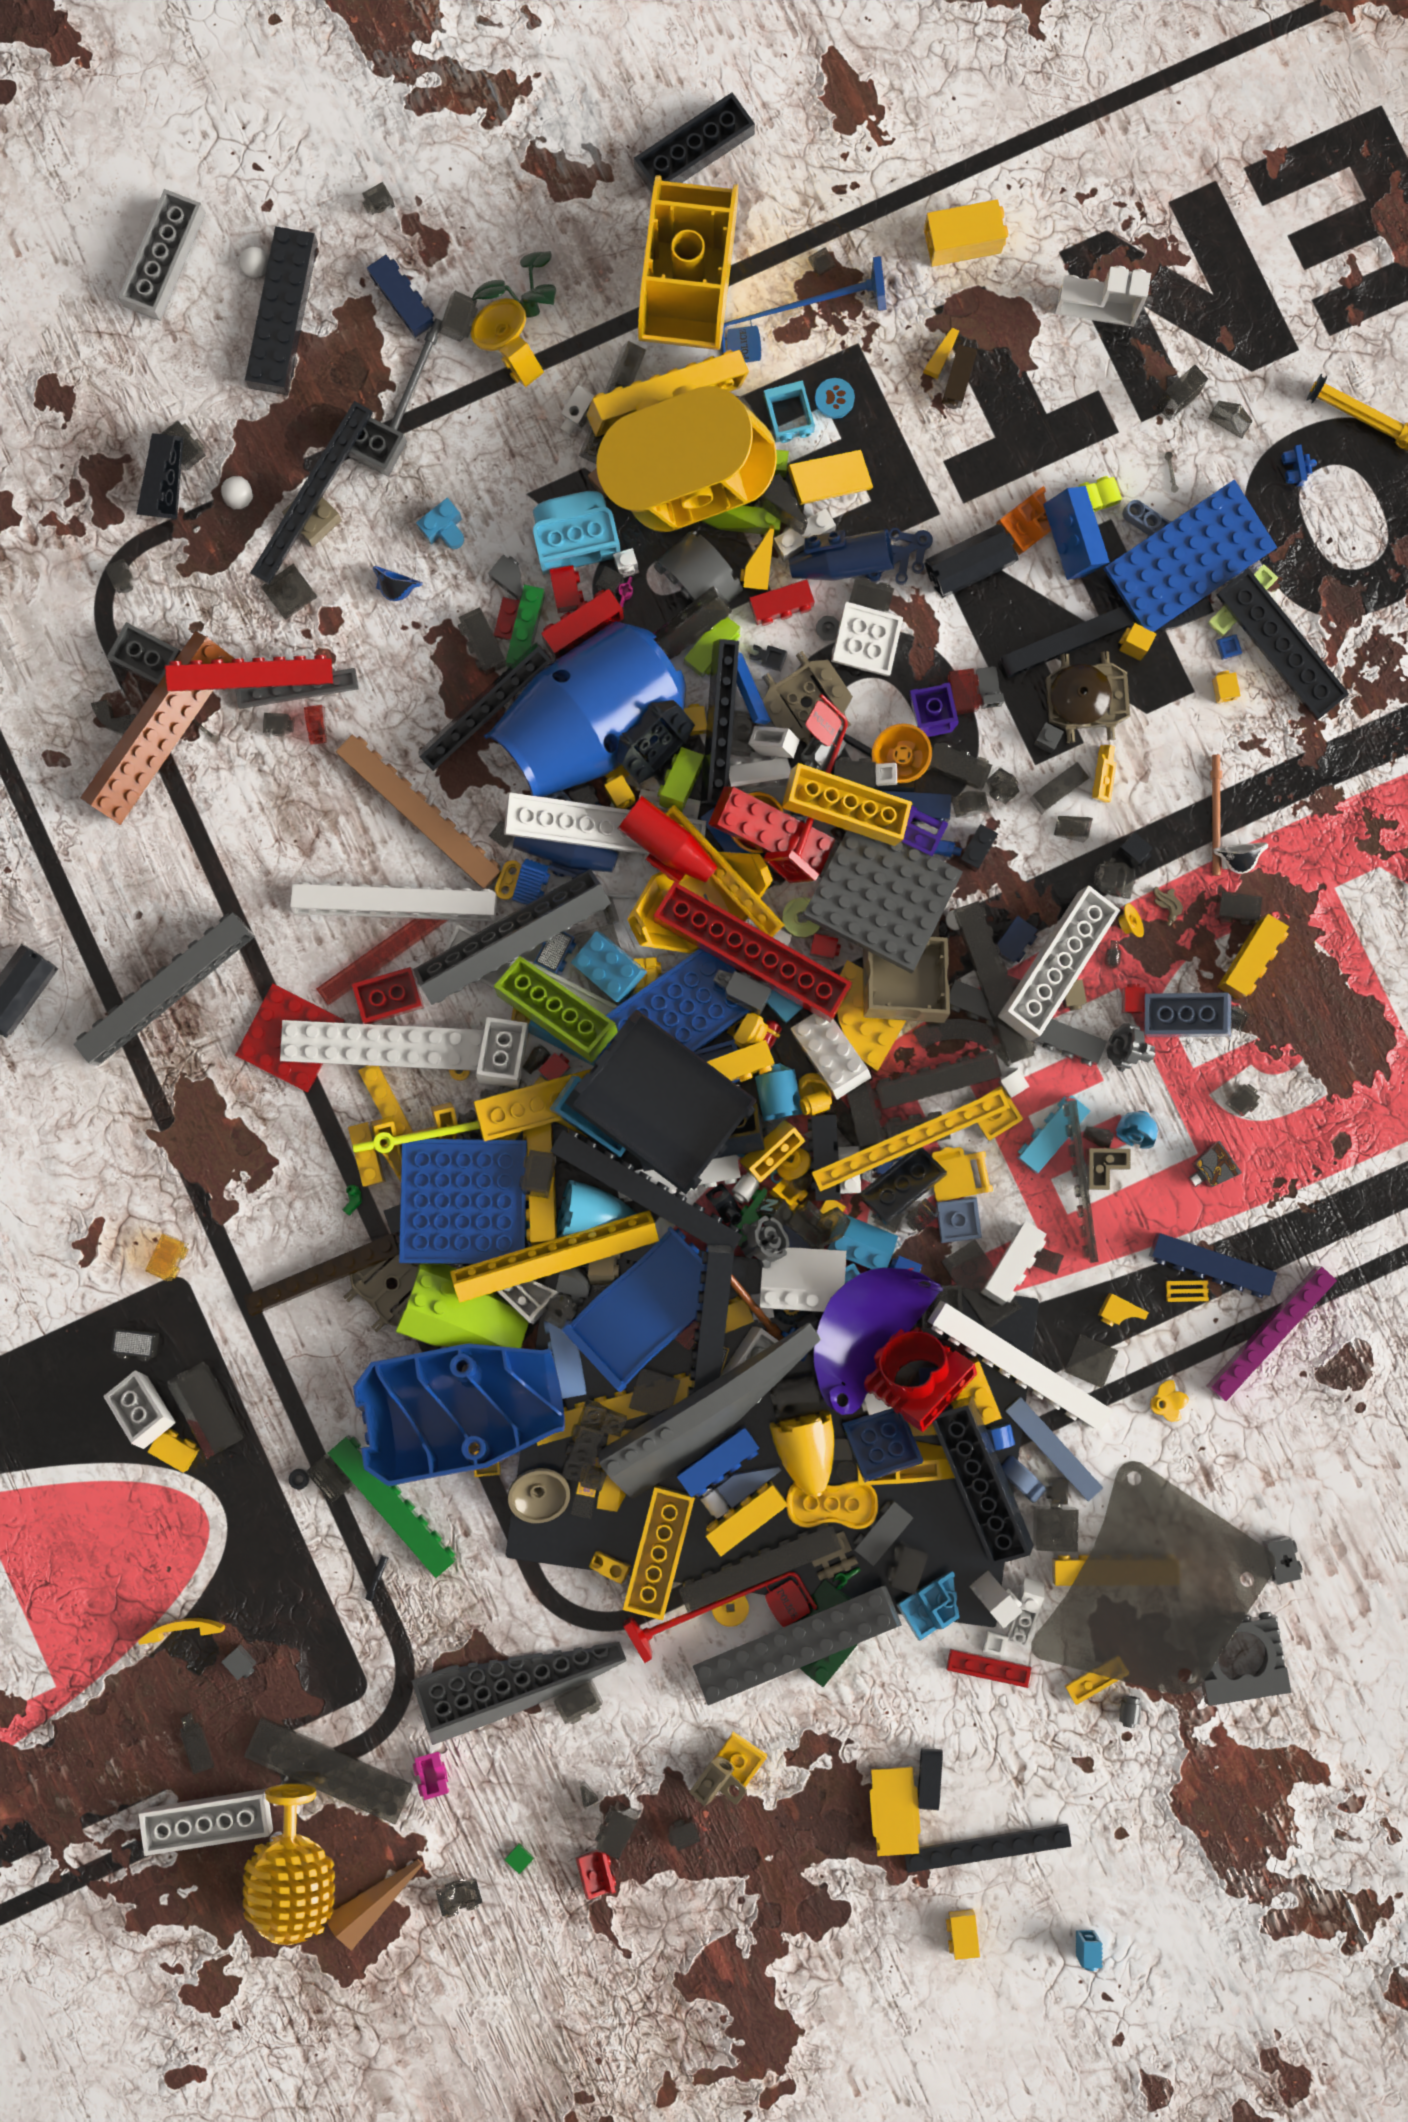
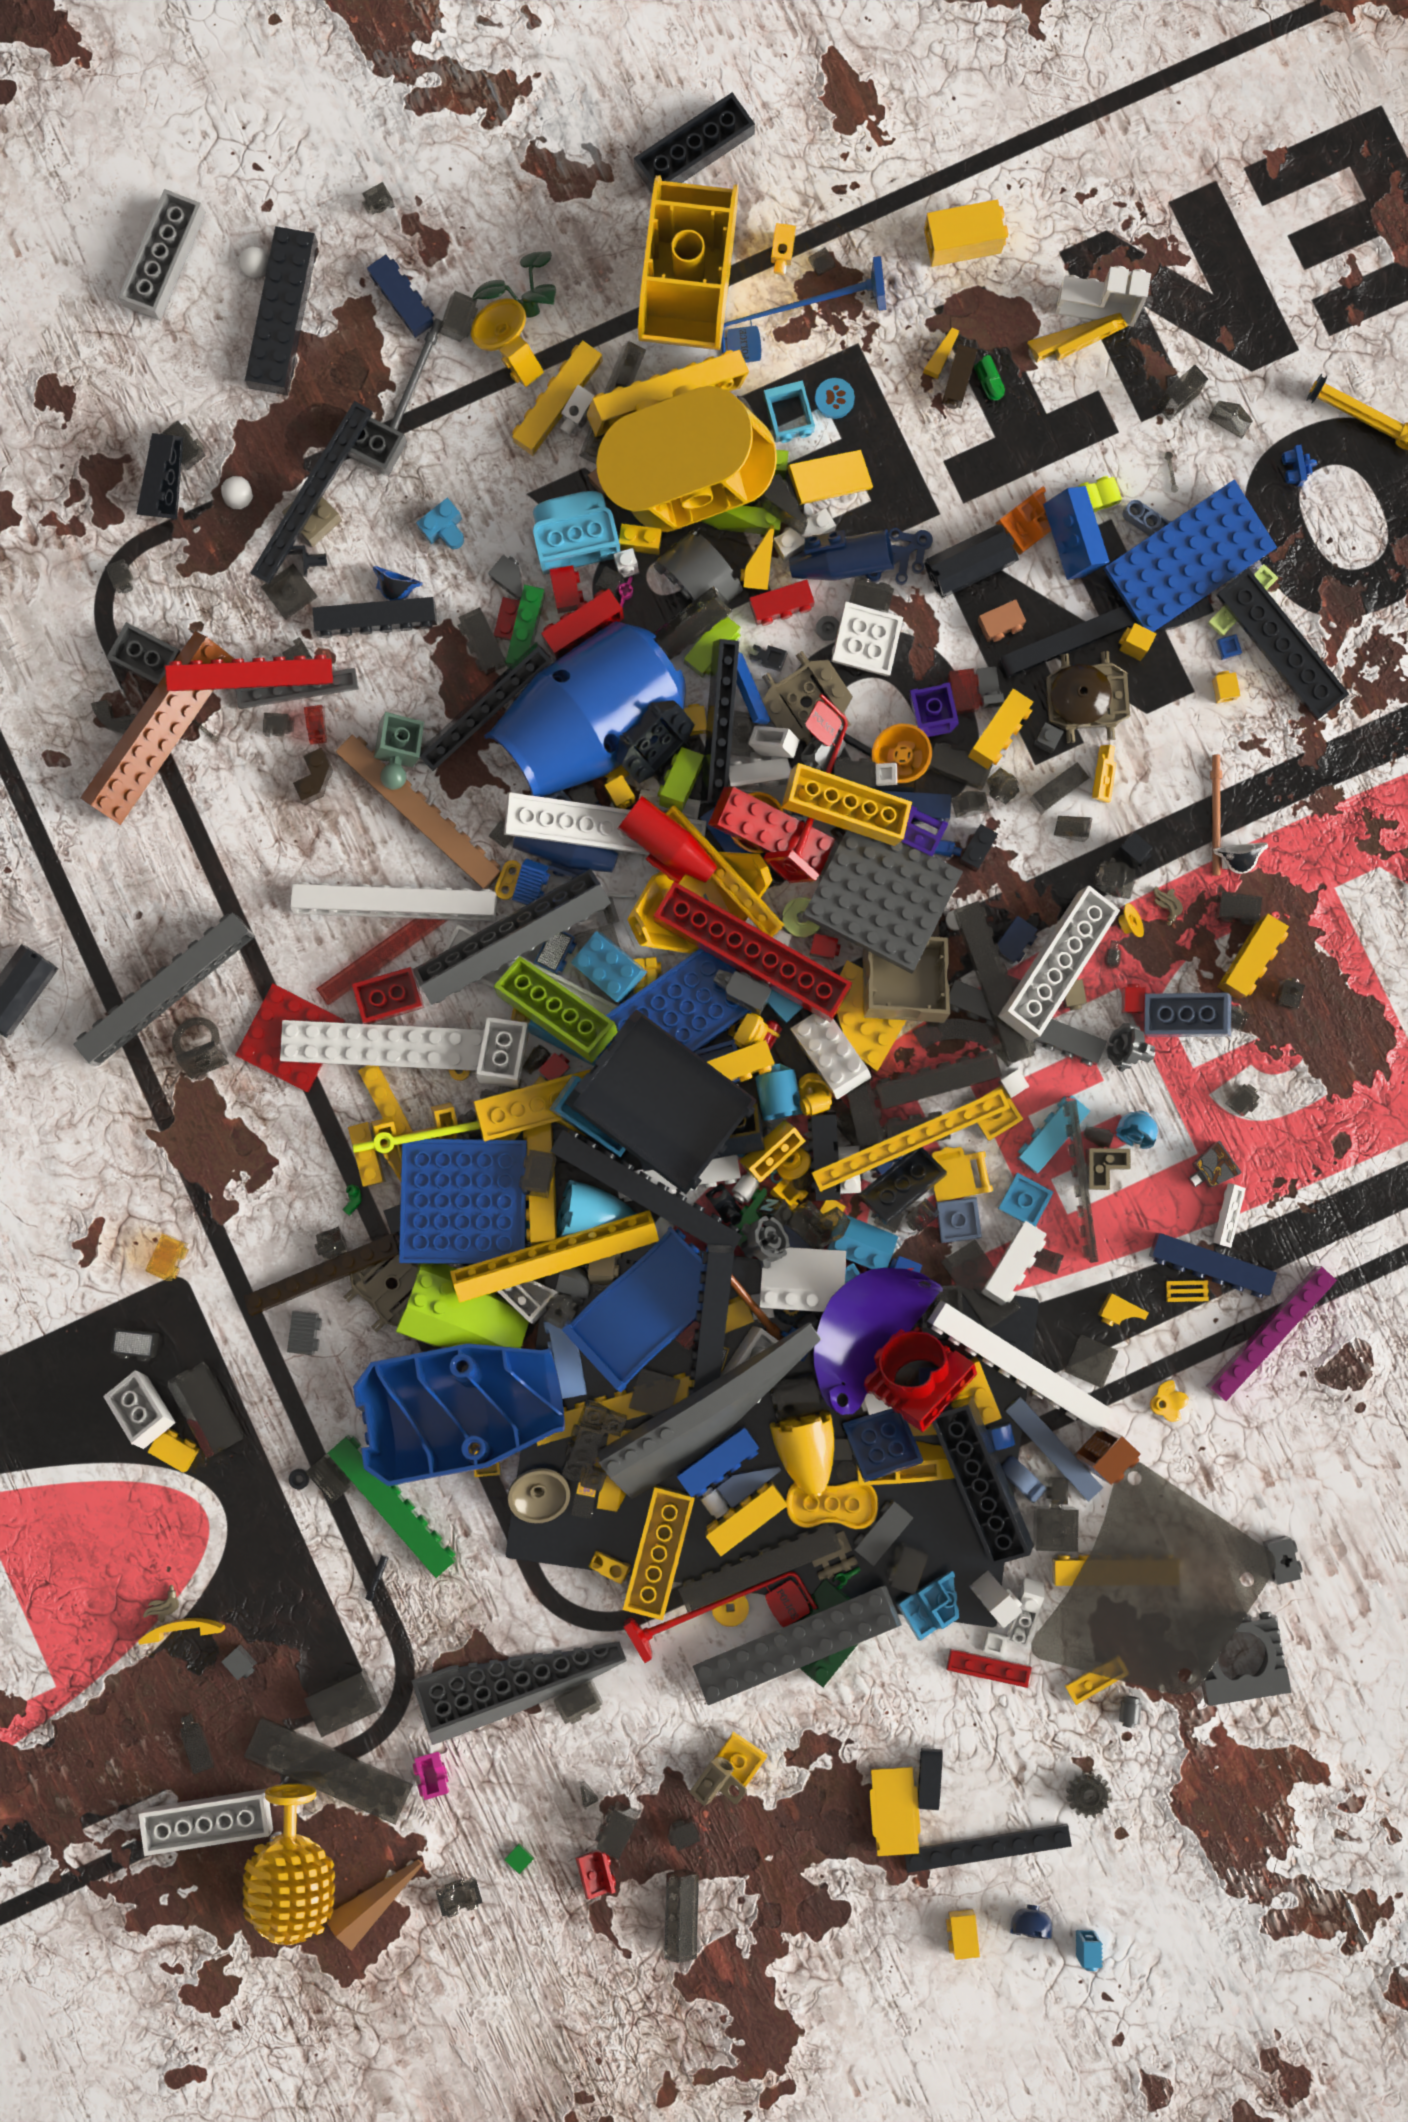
(163, 1608): none -> dark tan piece
(201, 1058): none -> clear smoke tile
(298, 649): none -> clear smoke panel
(304, 1332): none -> dark grey brick
(308, 560): none -> black bracket
(314, 786): none -> dark brown brick
(331, 1244): none -> clear smoke brick
(342, 1702): none -> clear smoke brick
(374, 616): none -> black brick
(399, 744): none -> sand green brick
(550, 404): none -> yellow brick
(640, 538): none -> yellow brick
(681, 1916): none -> clear smoke brick
(783, 241): none -> yellow torso
(989, 378): none -> green arm
(1000, 729): none -> yellow brick
(1002, 621): none -> nougat brick
(1025, 1199): none -> dark azure plate
(1031, 1923): none -> dark blue cylinder
(1075, 338): none -> yellow wedge
(1096, 1802): none -> clear smoke gear
(1108, 1455): none -> dark orange brick
(1229, 1215): none -> white plate
(1289, 993): none -> clear smoke brick

